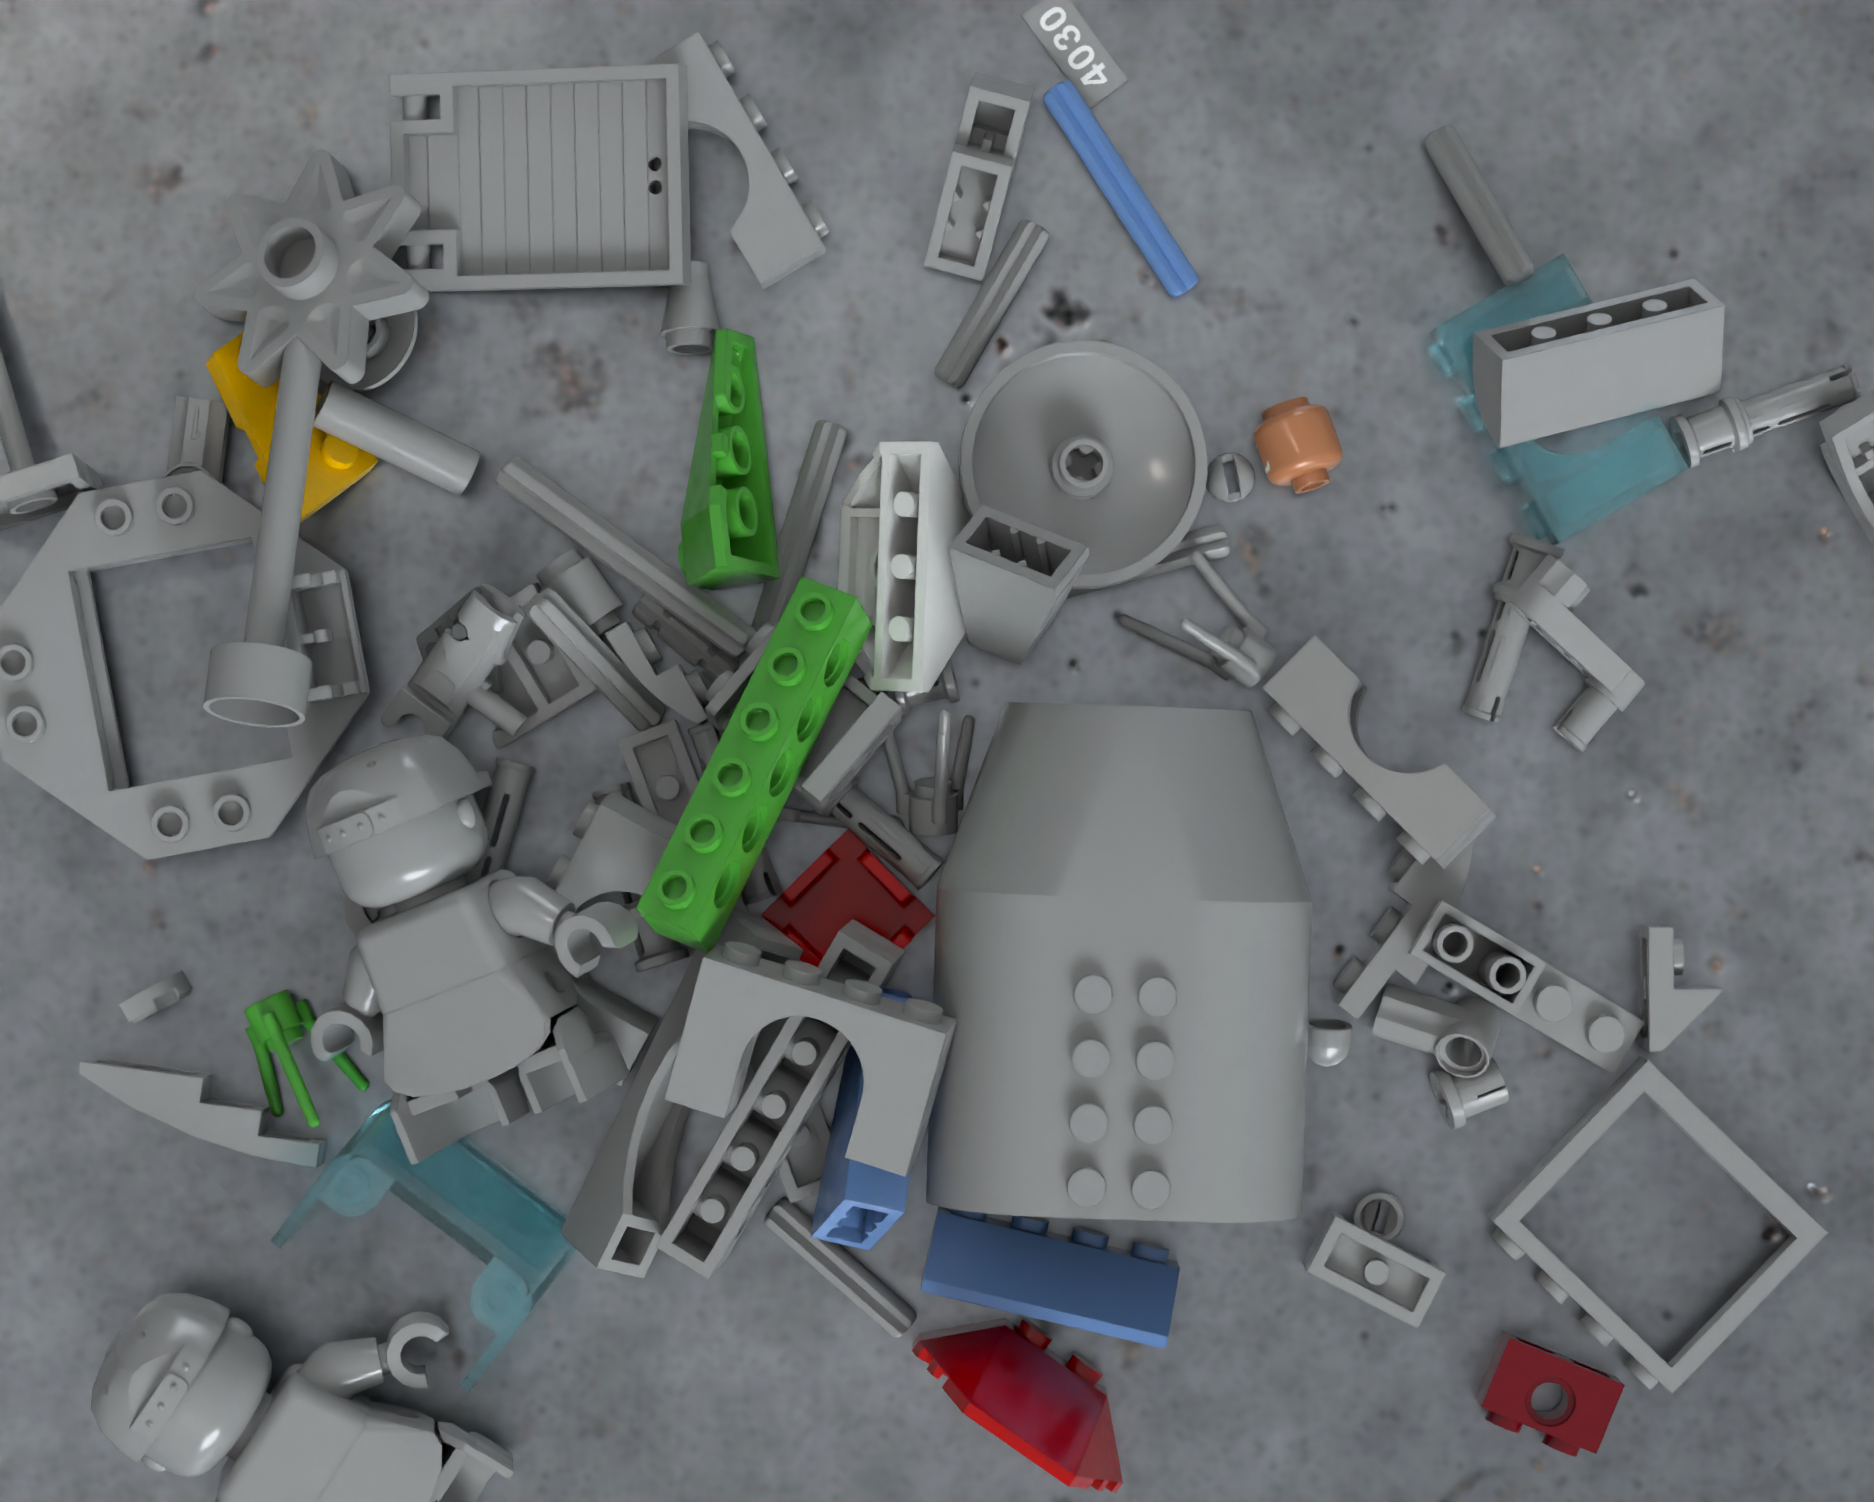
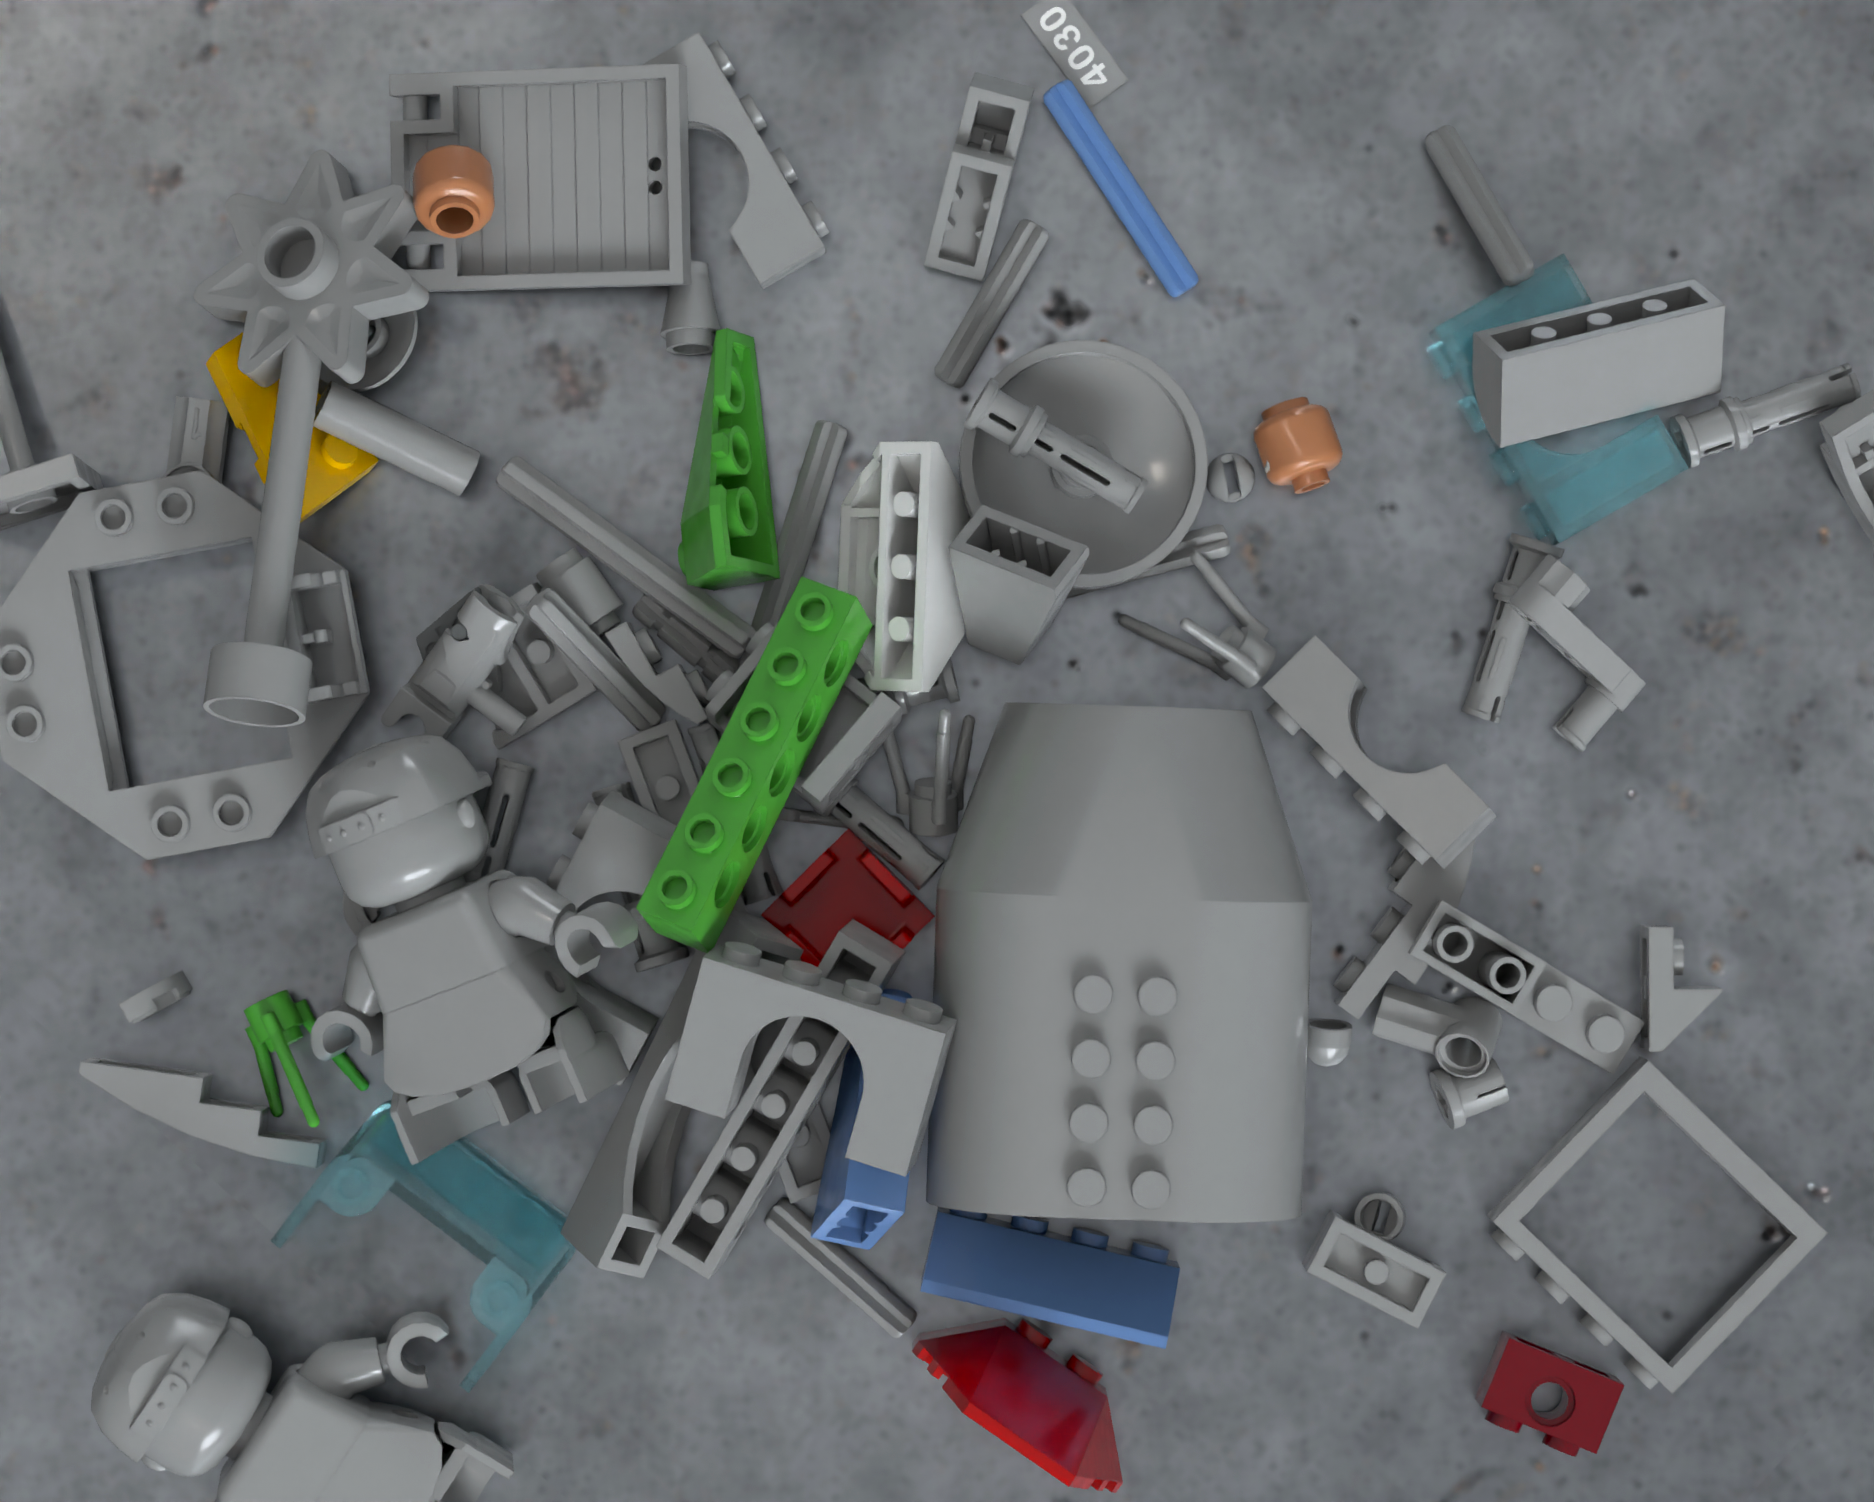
(453, 191): none -> nougat head
(1029, 432): none -> light grey pin

